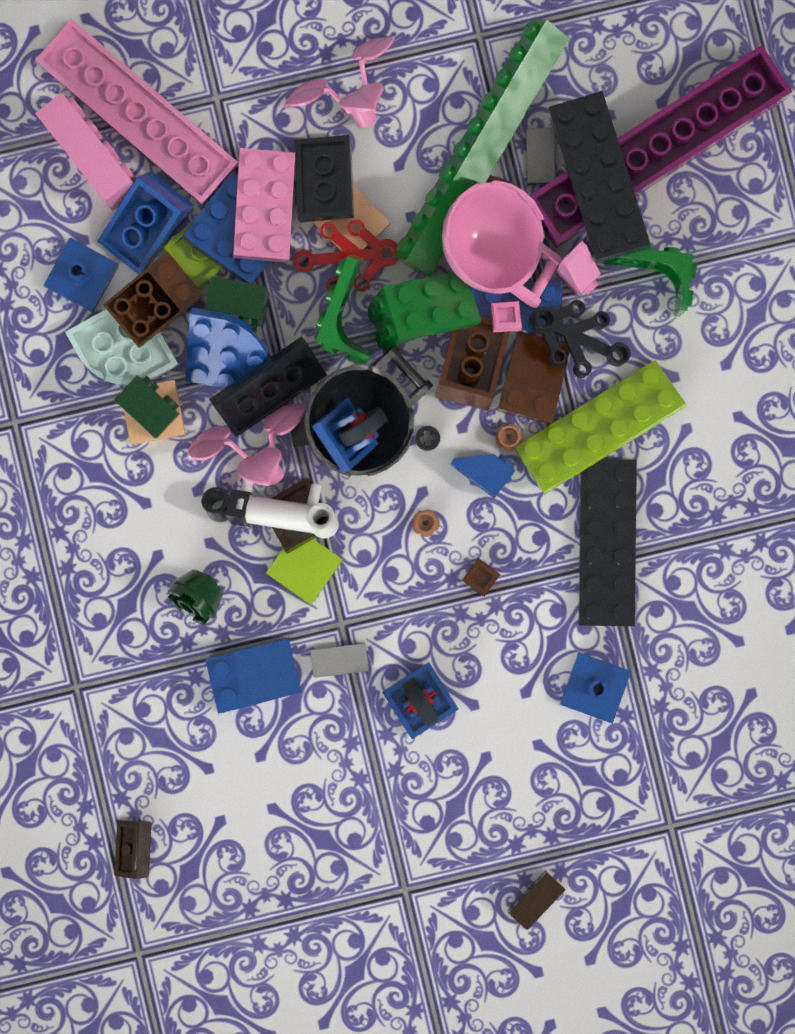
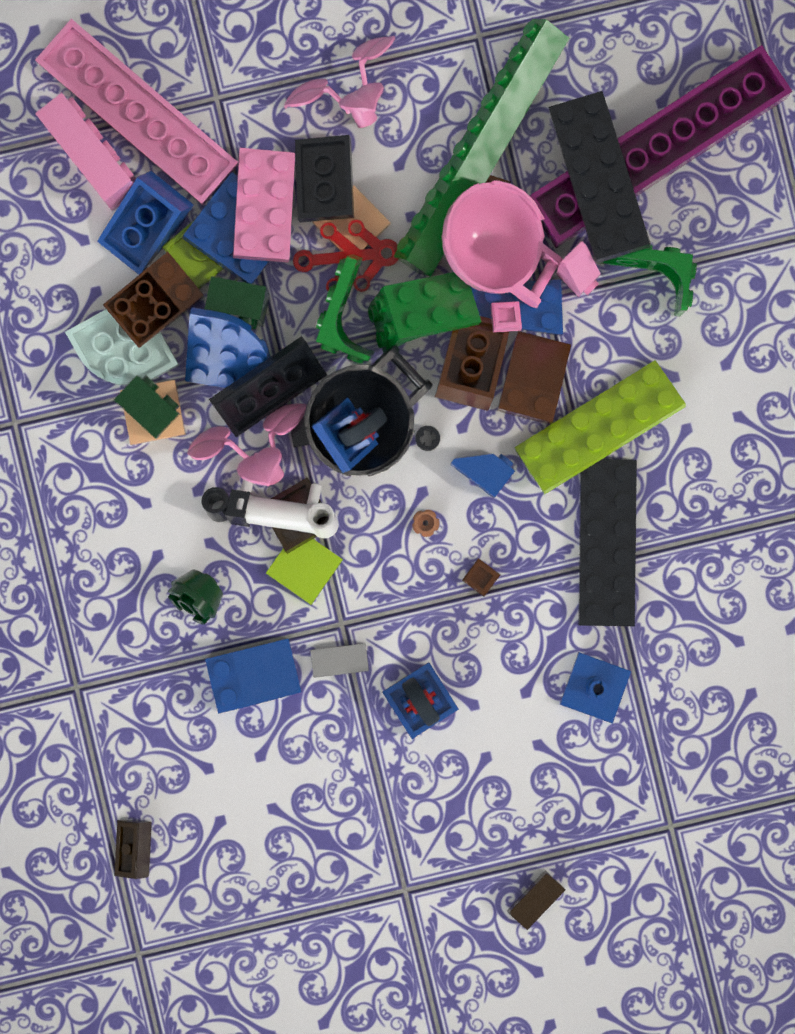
(81, 275): blue tile -> none
(503, 442): nougat plate -> none
(540, 155): light grey tile -> none
(574, 336): black plant -> none

